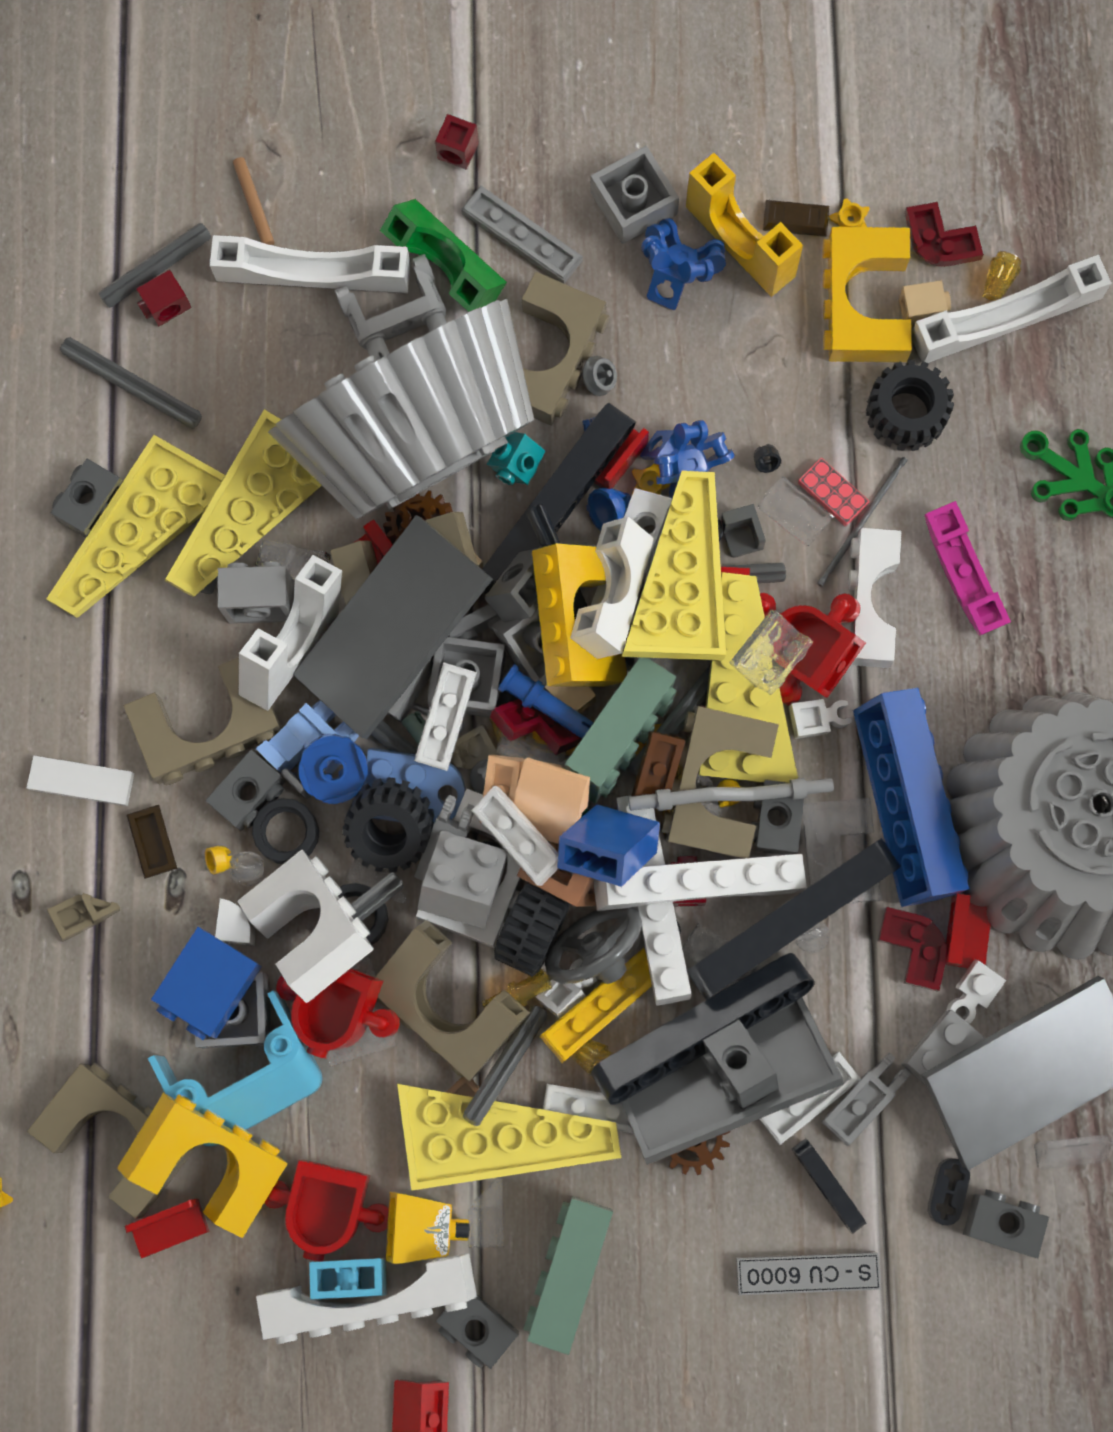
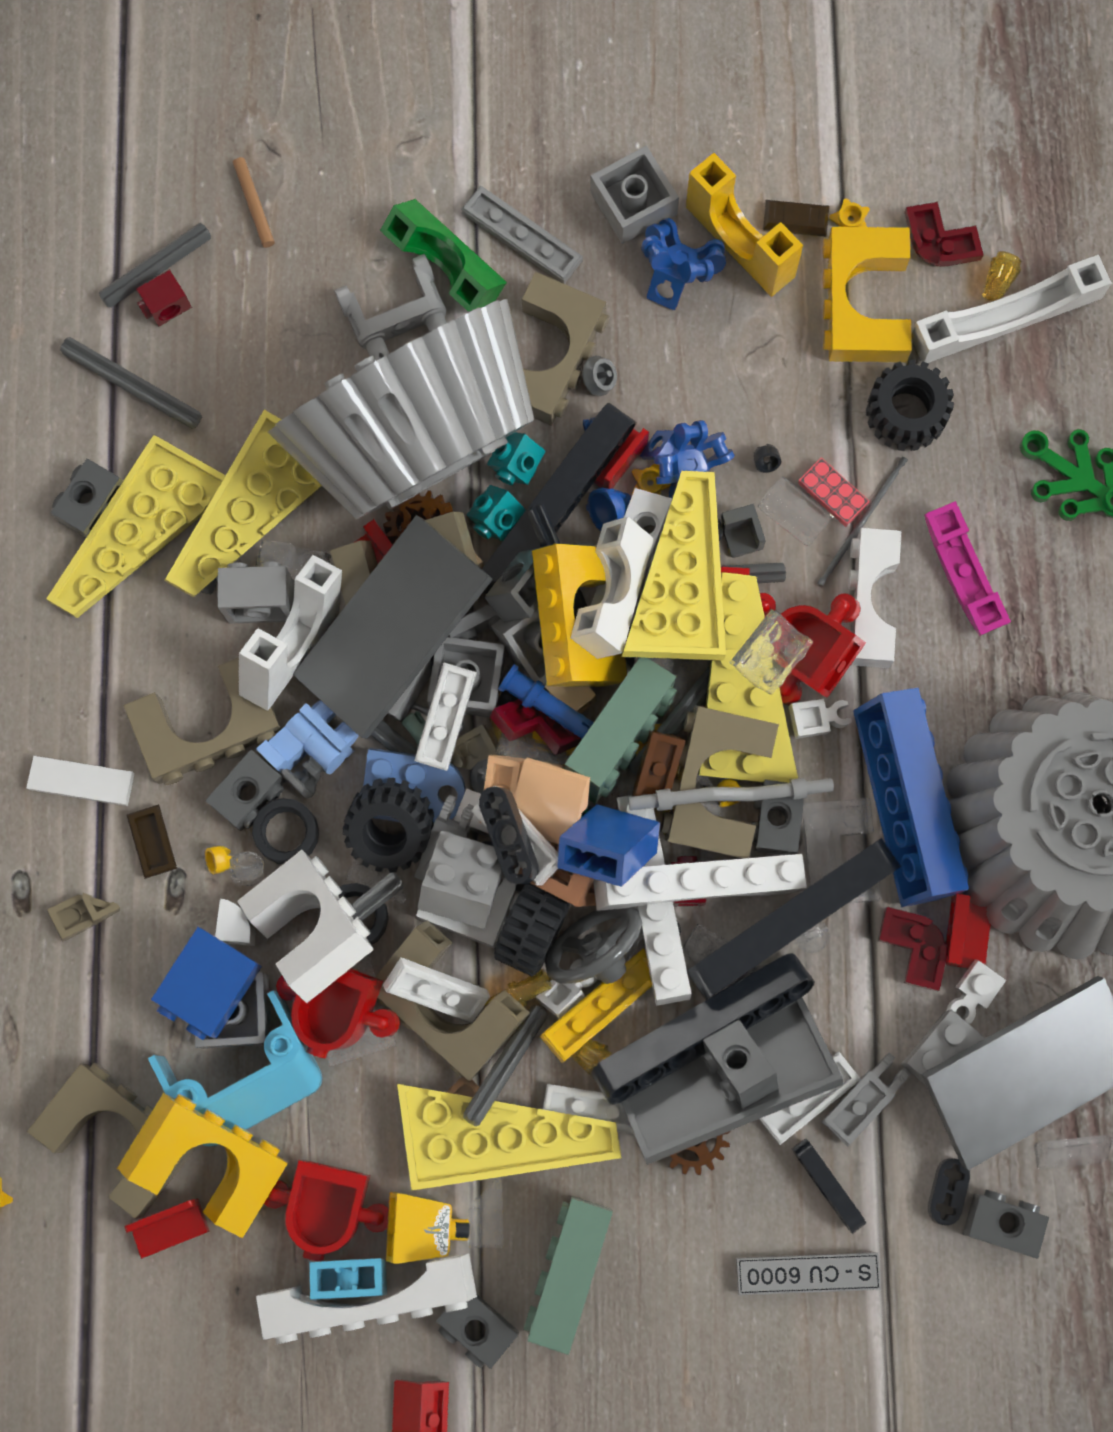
(259, 263): white arch -> none
(324, 786): blue plate -> none
(436, 990): none -> white tile
(457, 141): dark red brick -> none
(495, 513): none -> teal brick
(508, 862): none -> black beam
(923, 301): tan brick -> none

